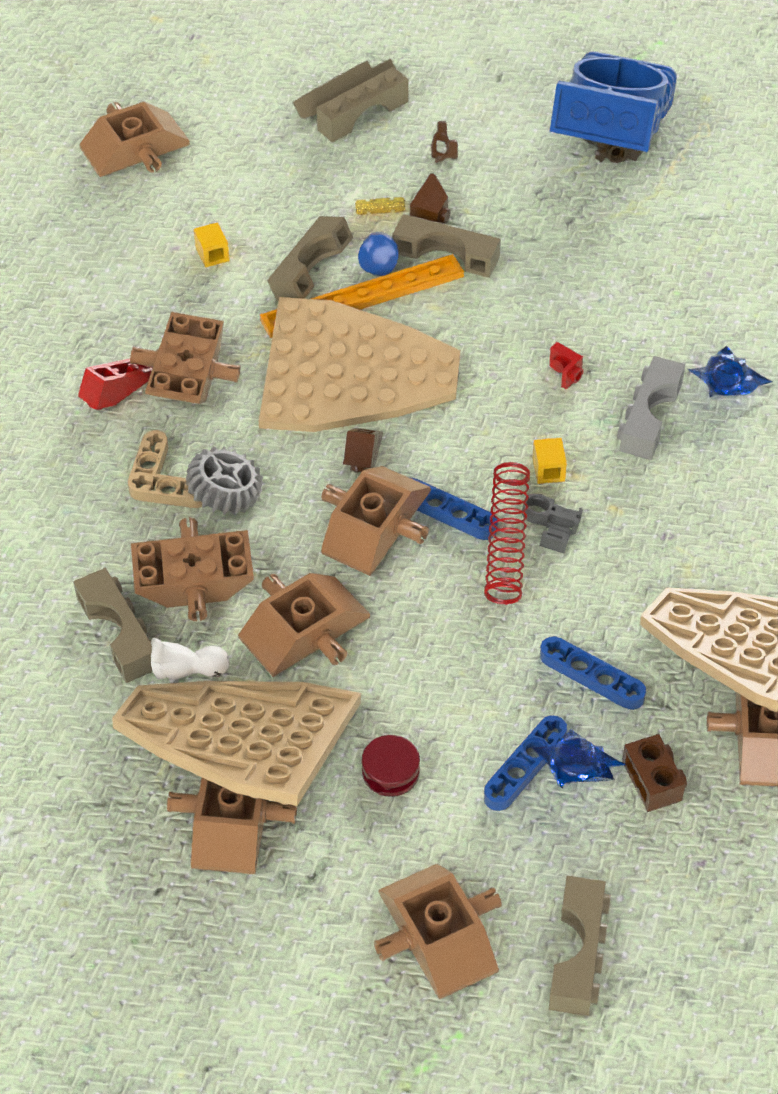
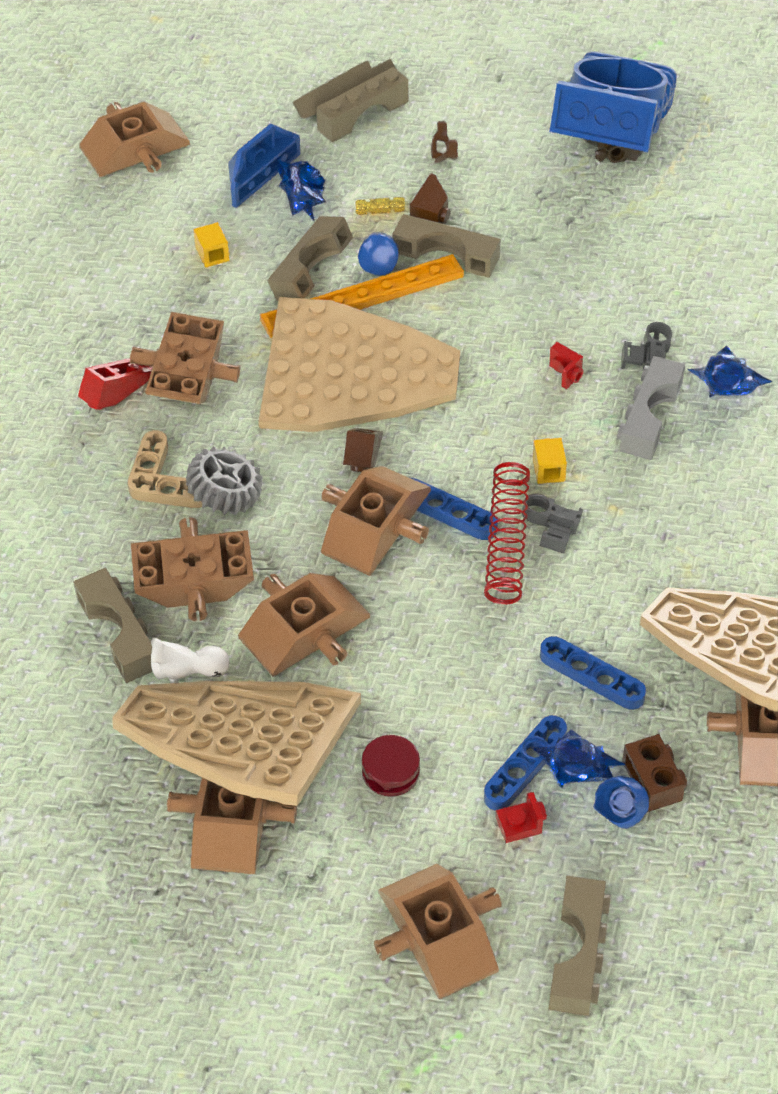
(258, 161): none -> blue wedge
(302, 186): none -> clear blue hair
(522, 819): none -> red bracket
(621, 801): none -> blue hair
(652, 346): none -> dark grey piece

